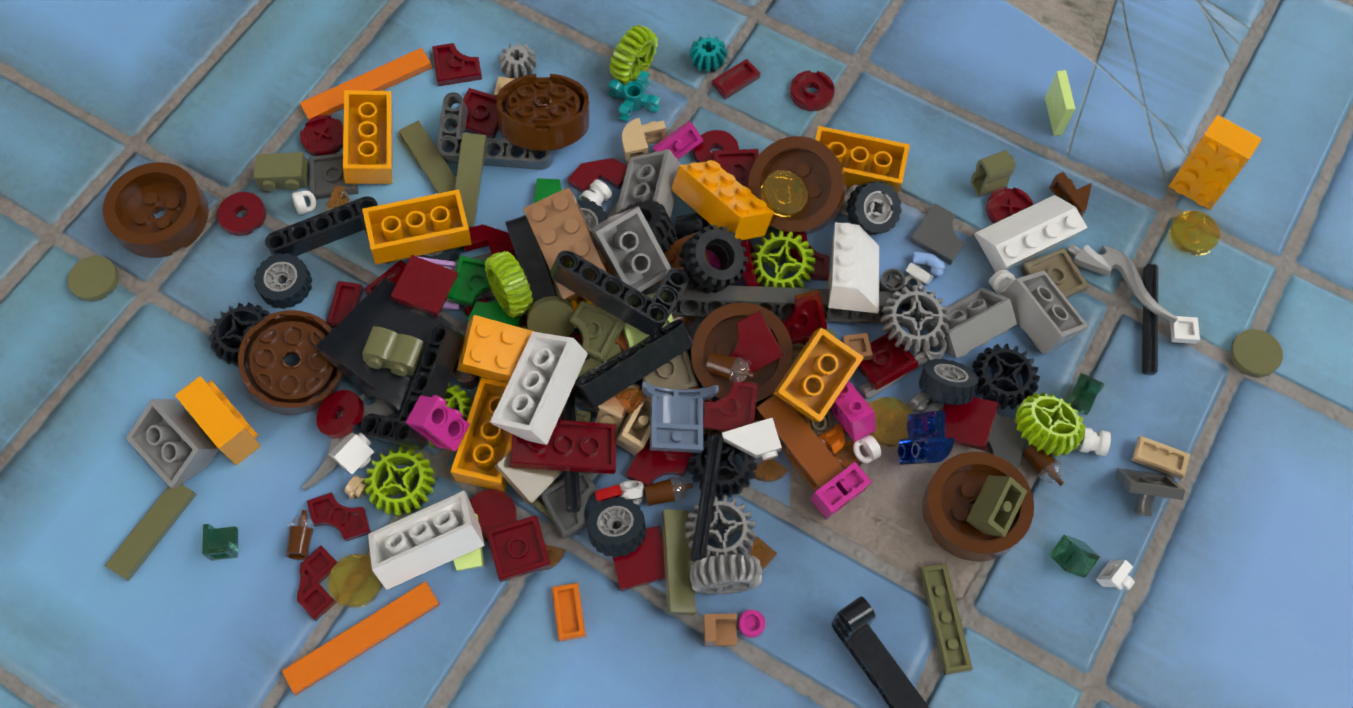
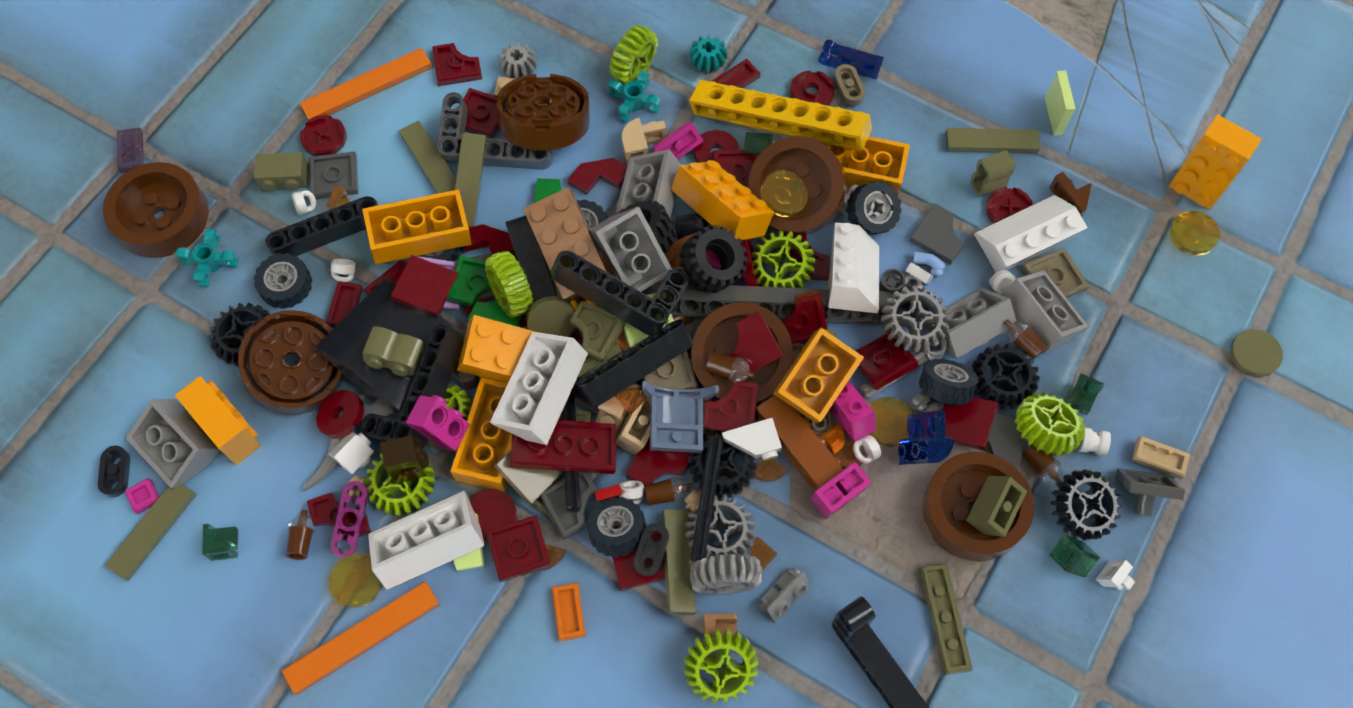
(93, 278): olive tile -> none
(111, 473): none -> black plate
(129, 149): none -> clear purple plate
(142, 496): none -> dark pink tile
(202, 251): none -> teal pin
(233, 205): dark red tile -> none
(311, 594): dark red tile -> none
(343, 266): none -> white tile
(353, 540): none -> magenta beam
(368, 137): light orange brick -> none
(404, 459): none -> dark brown brick
(597, 193): white wheel -> none
(650, 549): none -> black plate
(692, 499): none -> tan plate
(739, 672): none -> lime gear
(751, 623): dark pink tile -> none
(756, 142): none -> clear green panel
(781, 114): none -> yellow brick
(793, 585): none -> light grey hinge
(851, 86): none -> dark tan plate
(859, 343): medium nougat panel -> none
(864, 63): none -> clear blue plate
(992, 140): none -> olive tile
(1025, 338): none -> reddish brown piece
(1072, 508): none -> black gear
(1115, 259): light grey piece -> none
(1150, 322): black axle -> none
(1185, 330): white plate -> none

